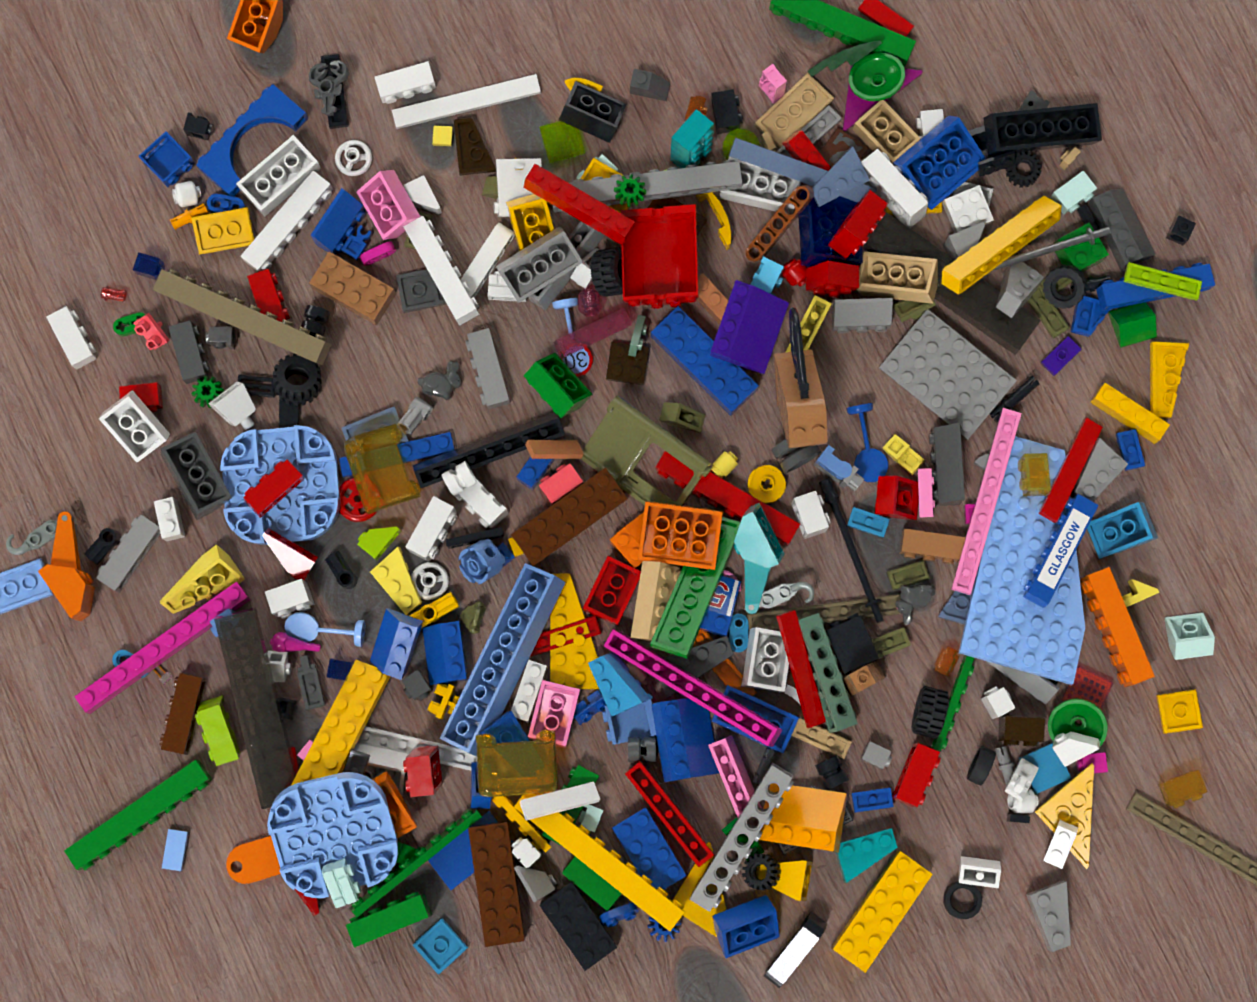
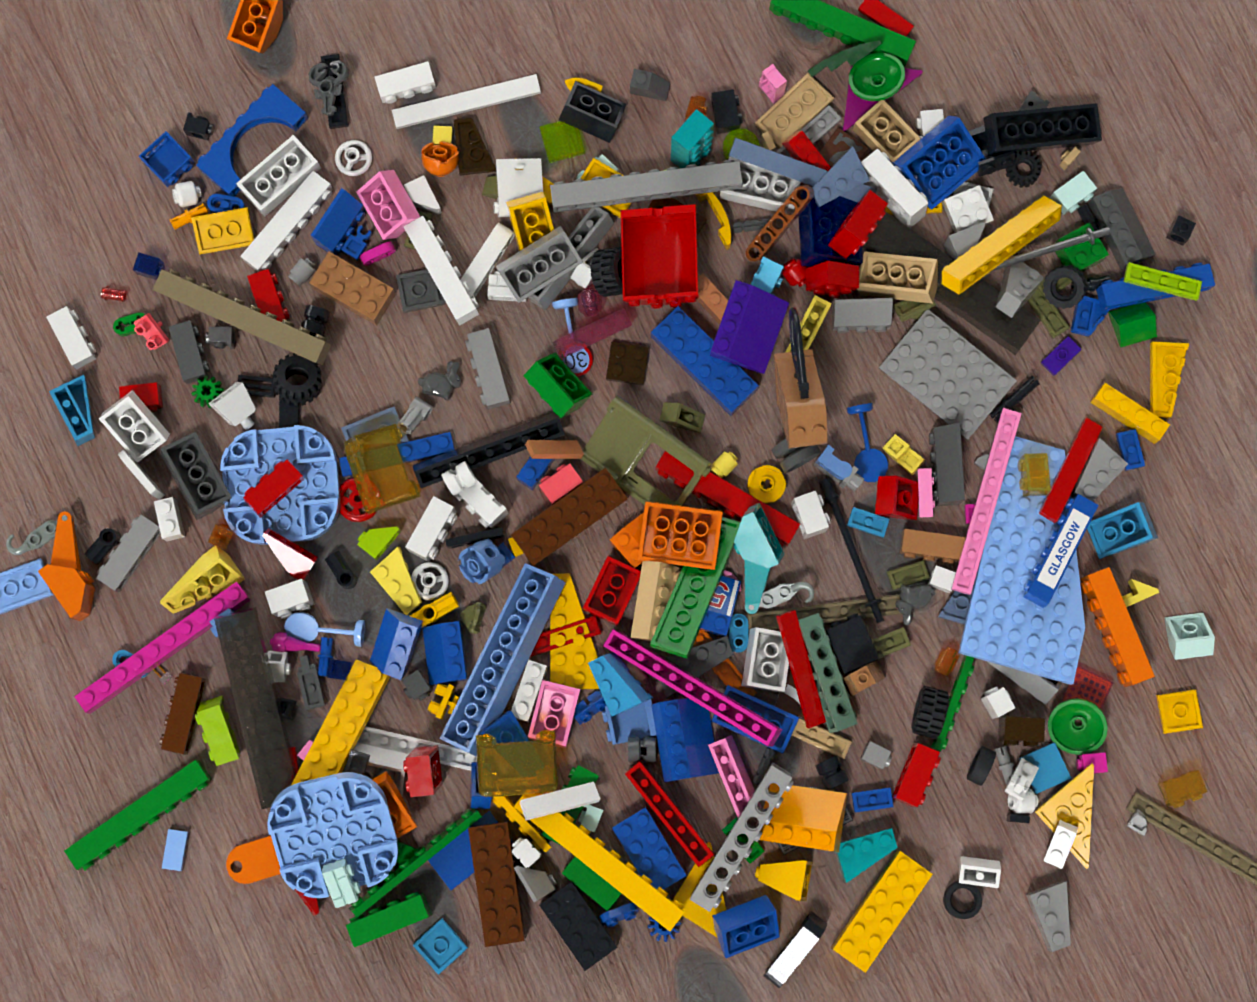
(74, 406): none -> dark azure wedge
(141, 475): none -> white tile
(220, 535): none -> clear orange brick
(302, 271): none -> light grey brick
(325, 655): none -> blue axle
(440, 158): none -> orange cylinder
(578, 204): red brick -> none
(636, 341): sand green plate -> none
(637, 187): green gear -> none
(749, 225): none -> dark grey axle
(750, 872): black tyre -> none
(941, 579): none -> white brick
(1074, 746): white slope -> none
(1138, 822): none -> light grey tile

